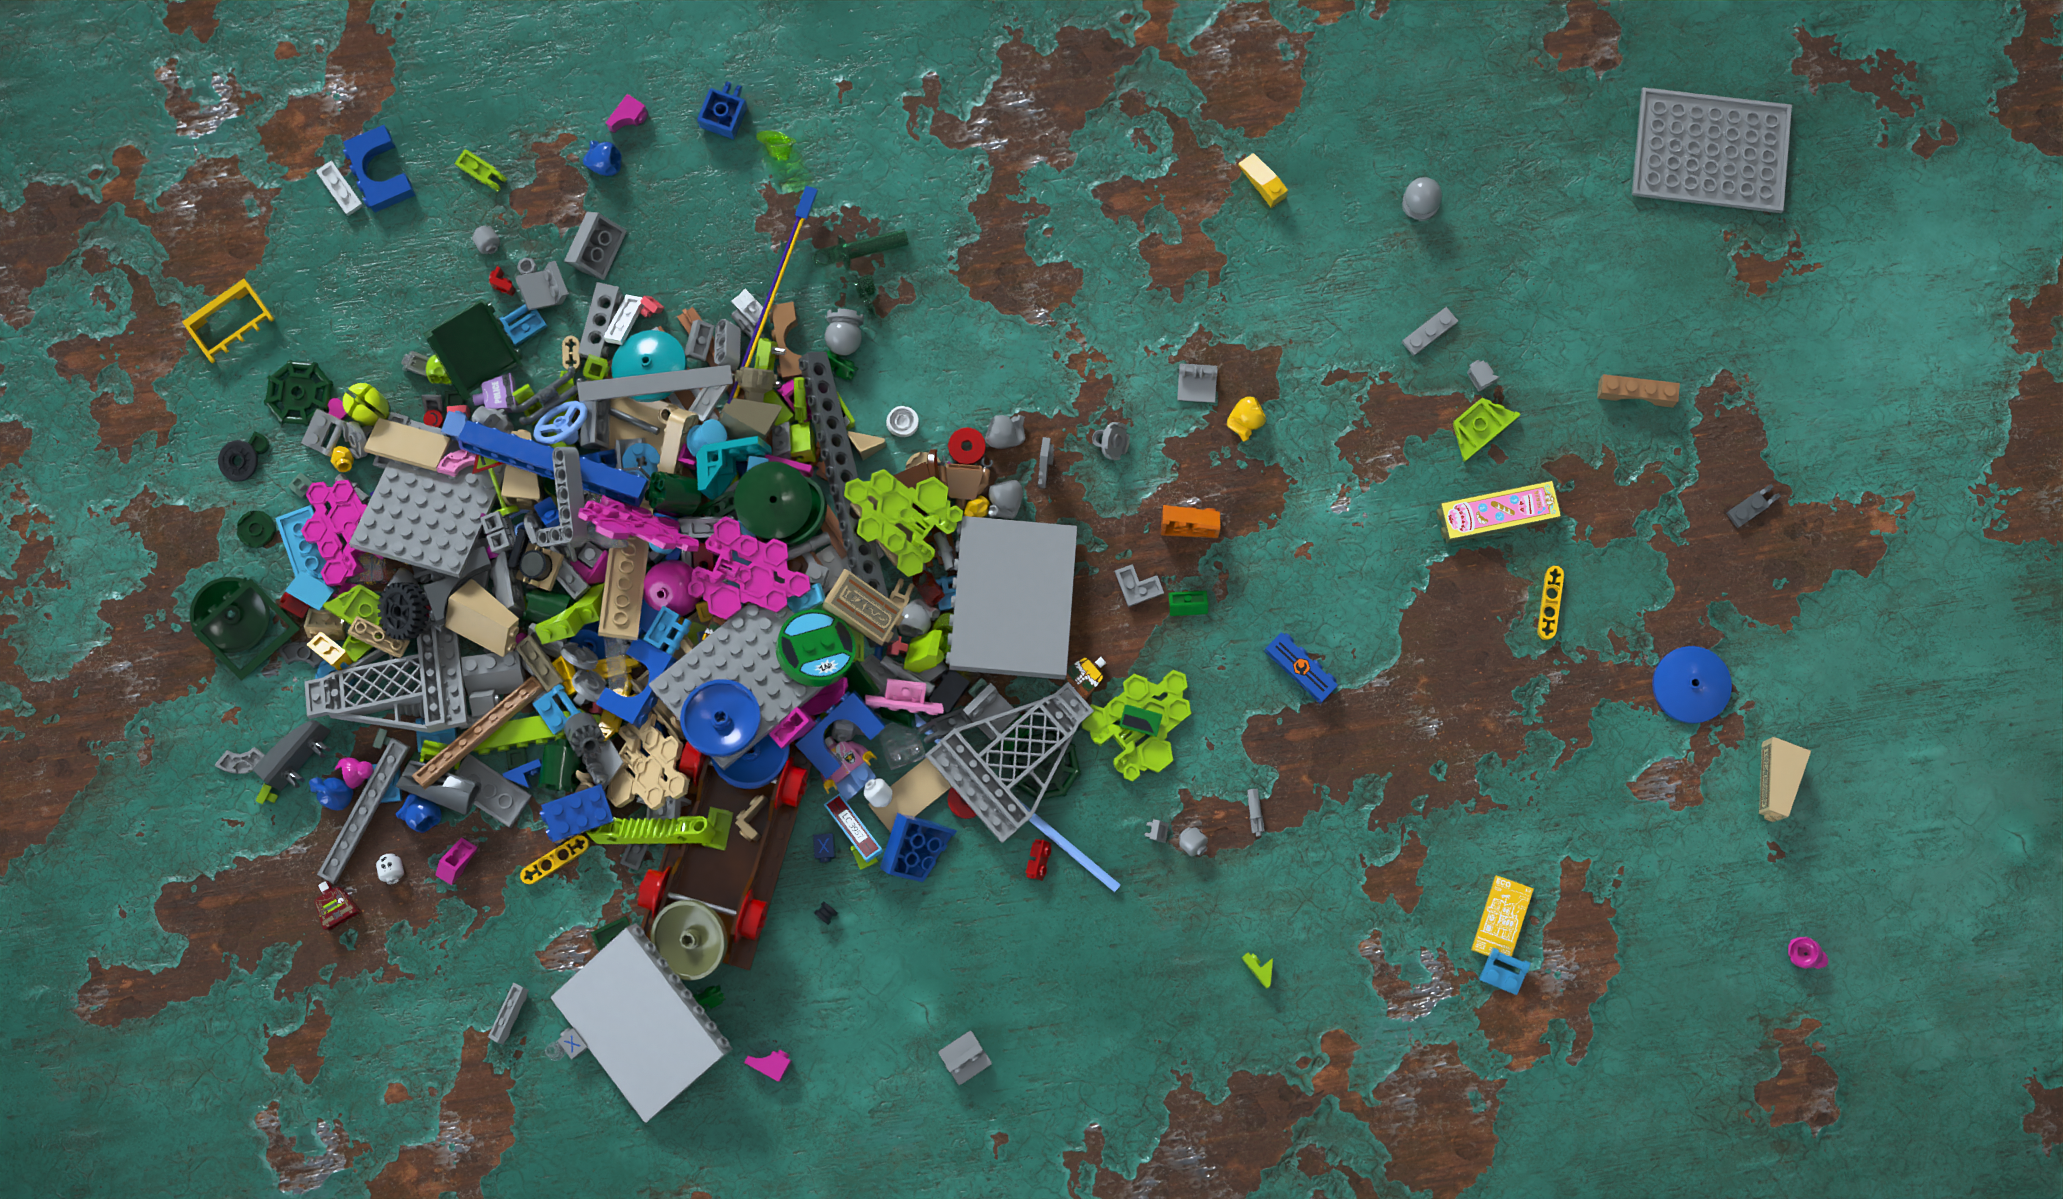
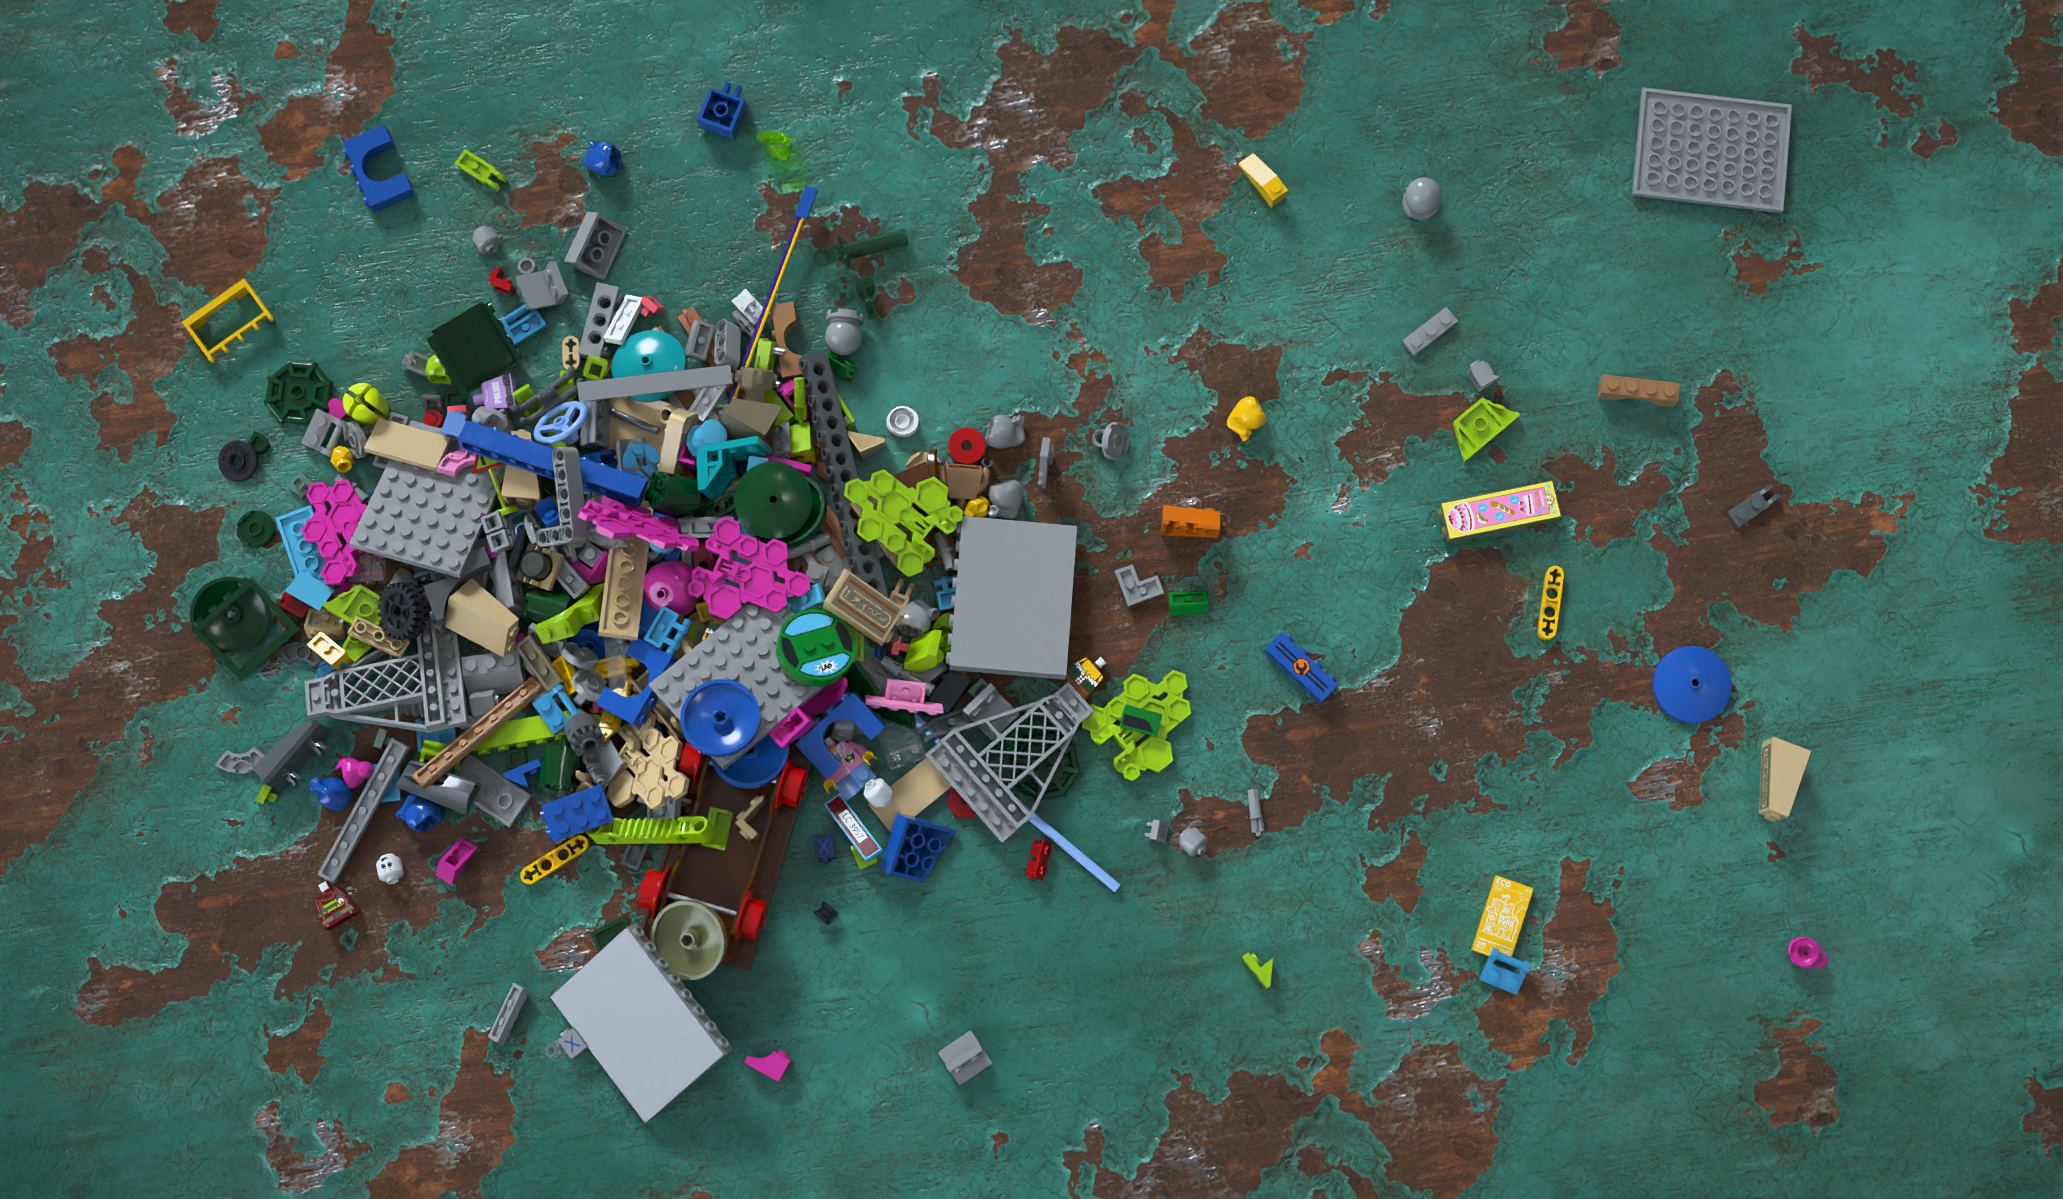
(339, 188): white plate -> none
(627, 113): dark pink arch -> none
(711, 996): green hinge -> none
(930, 589): clear red piece -> none
(1197, 383): light grey hinge -> none

